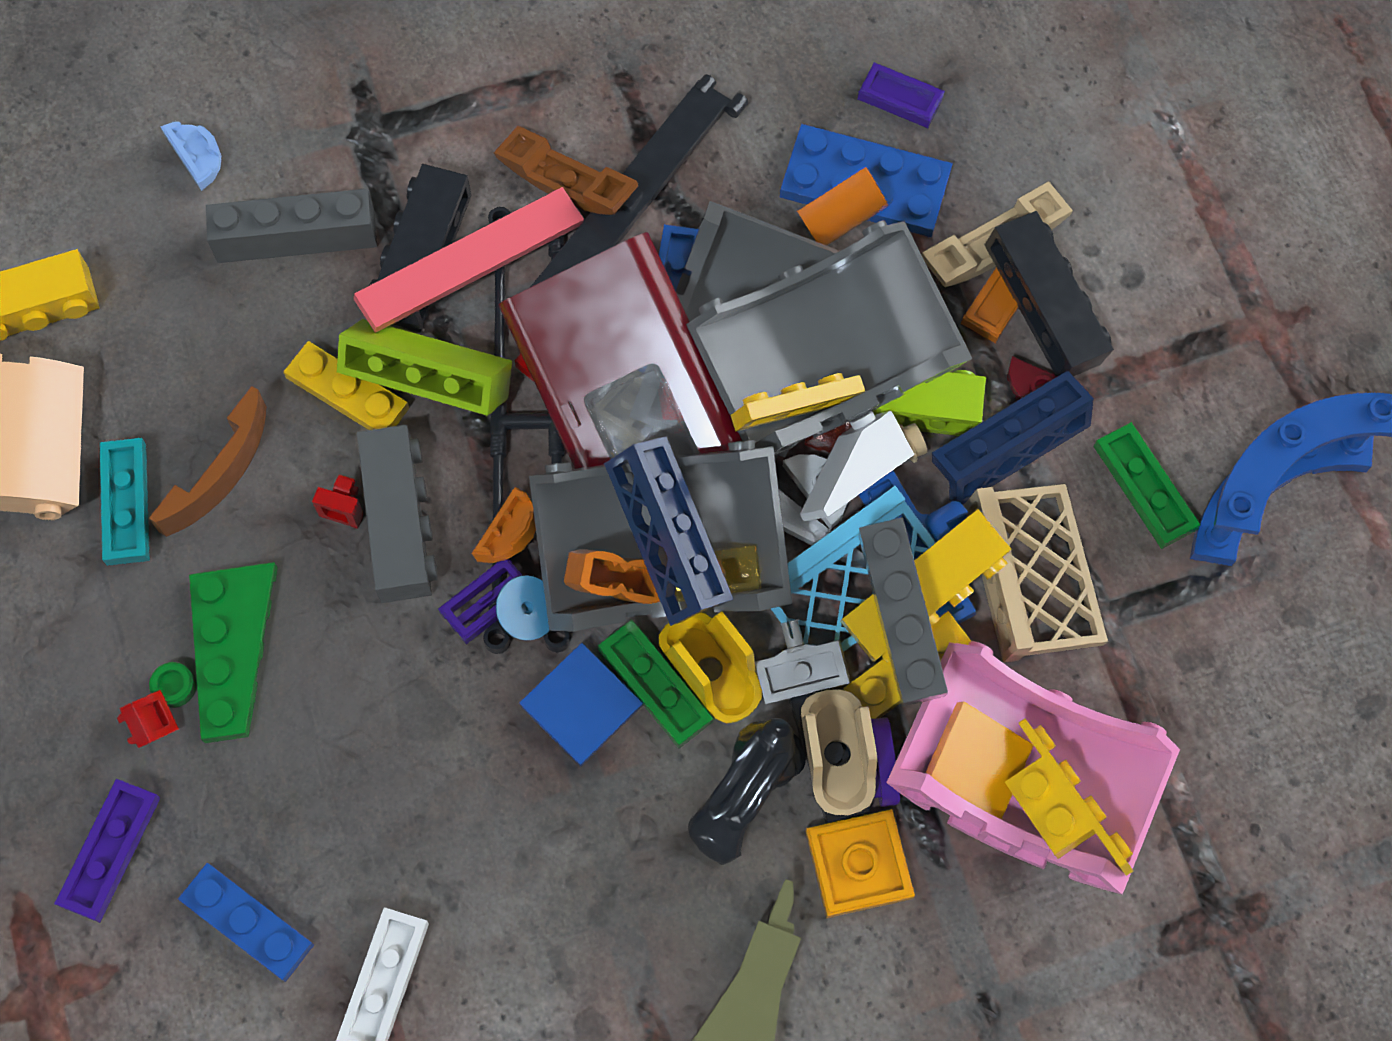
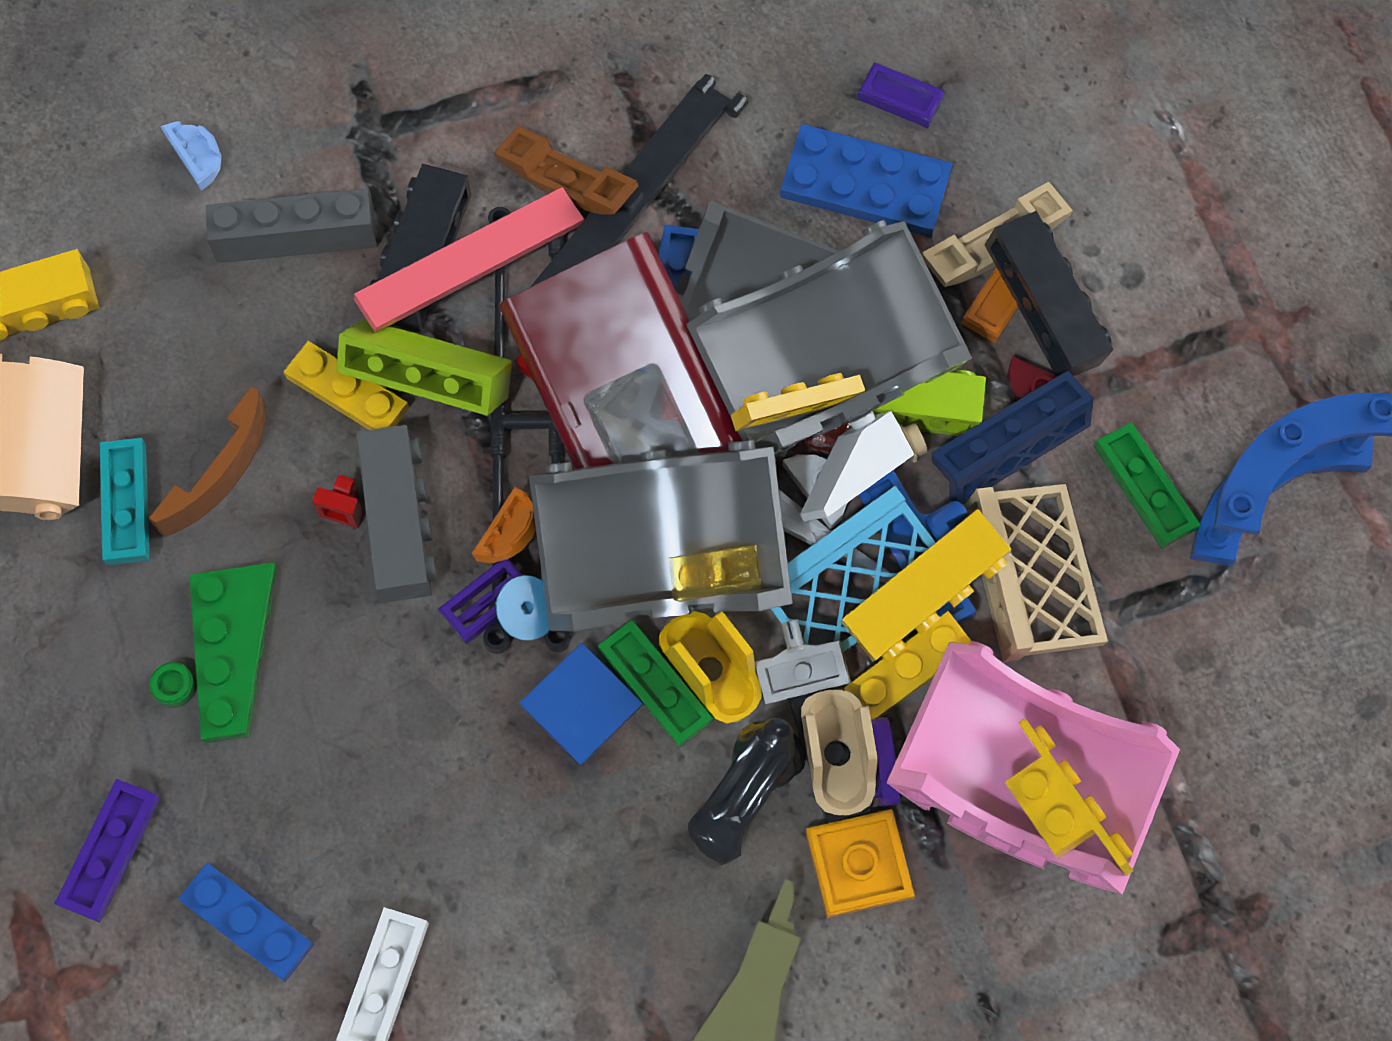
(148, 719): red tile -> none
(610, 576): orange brick -> none
(673, 526): dark blue fence -> none
(843, 207): orange brick -> none
(902, 612): dark grey brick -> none
(978, 758): light orange tile -> none

